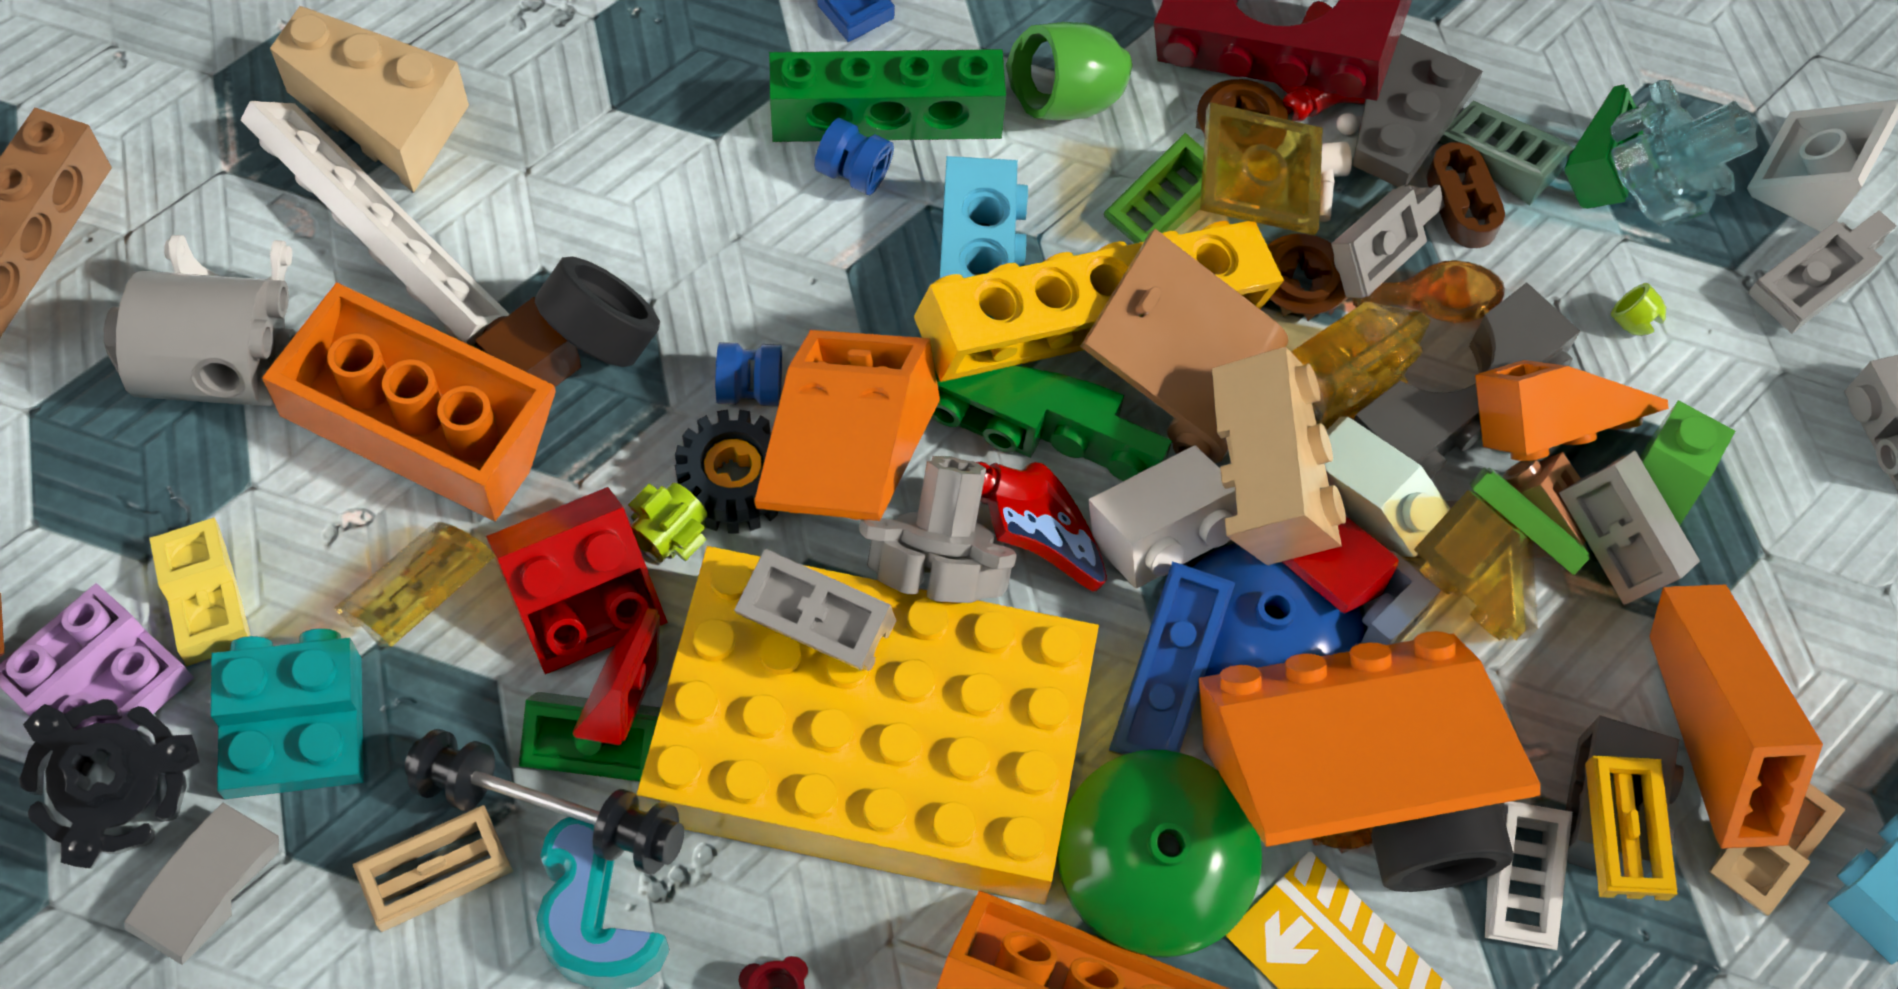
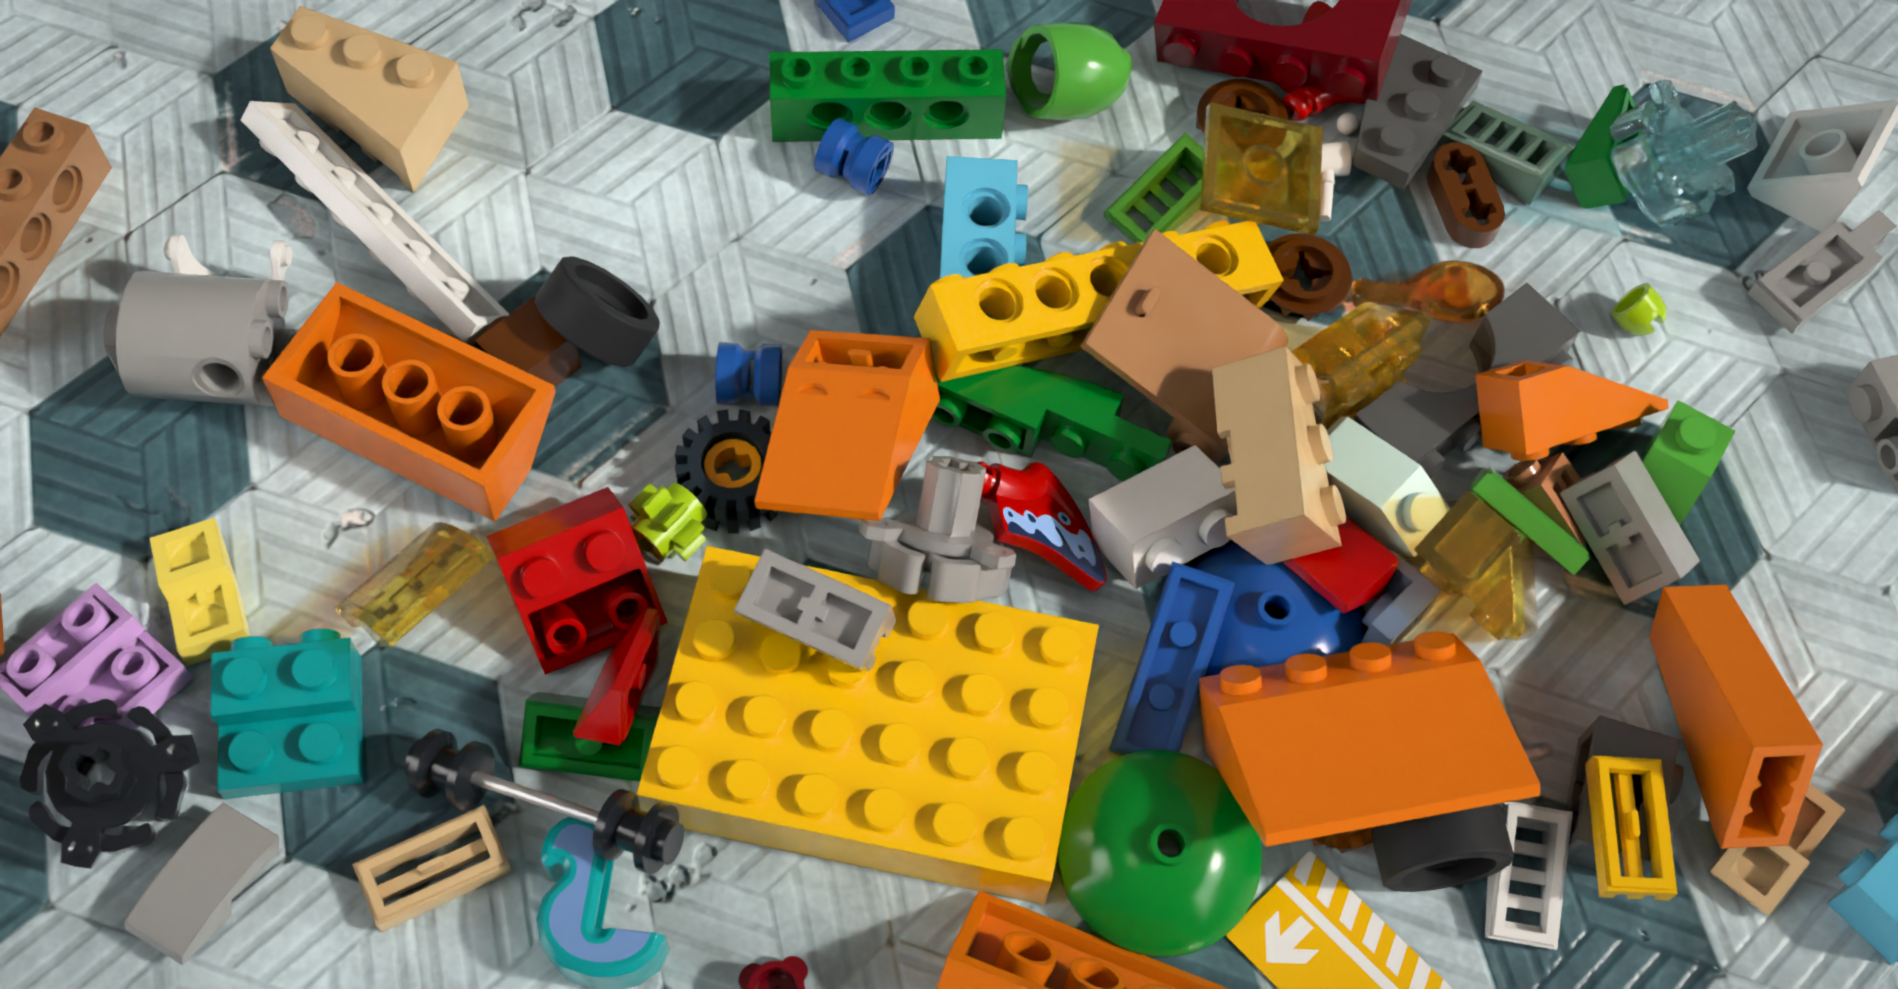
(1384, 238): light grey hinge -> none

